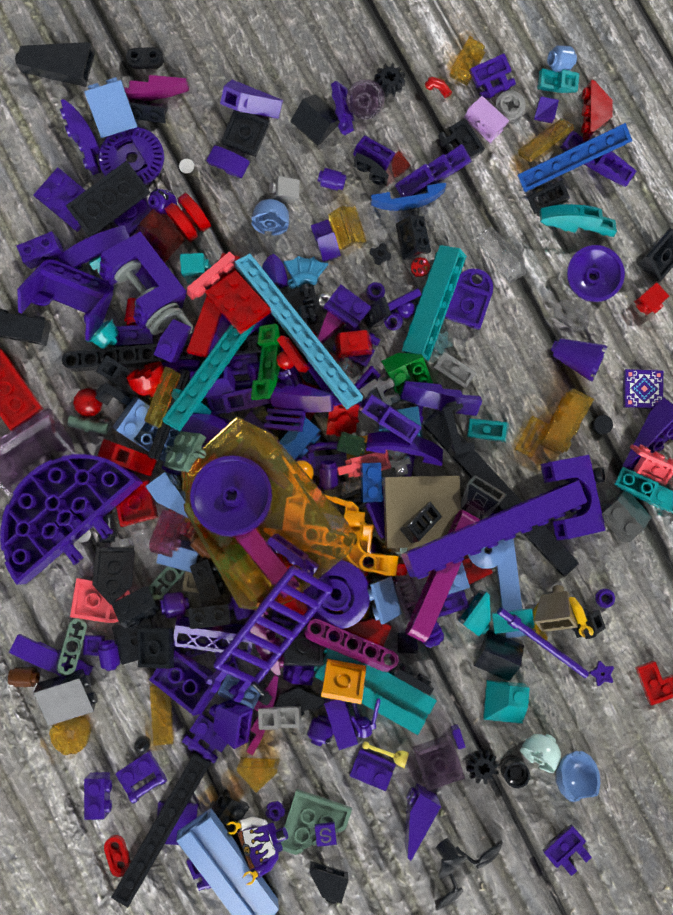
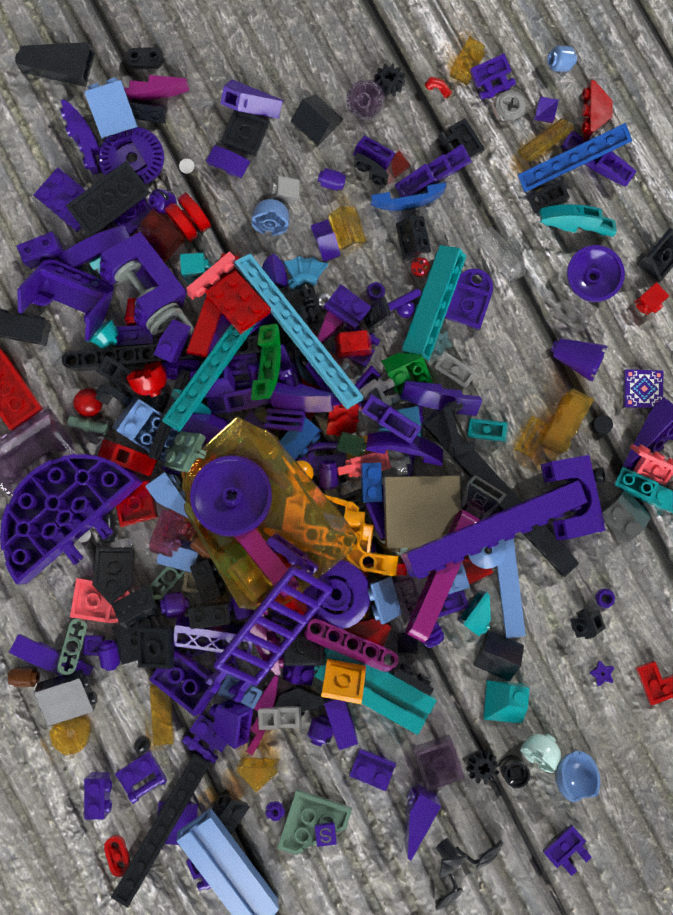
(162, 397): clear yellow tile -> none
(260, 844): torso -> none
(265, 697): black hand -> none
(290, 356): red tile -> none
(329, 881): black slope -> none
(339, 95): dark purple hinge -> none
(363, 724): dark purple plant -> none
(378, 260): black plate -> none
(394, 326): dark purple plate -> none
(400, 757): light yellow hinge -> none
(412, 531): black slope -> none
(457, 737): dark purple tile -> none
(486, 119): lavender hinge -> none
(501, 625): teal slope -> none
(515, 622): dark purple bar -> none
(559, 82): teal slope -> none
(559, 612): dark tan torso -> none

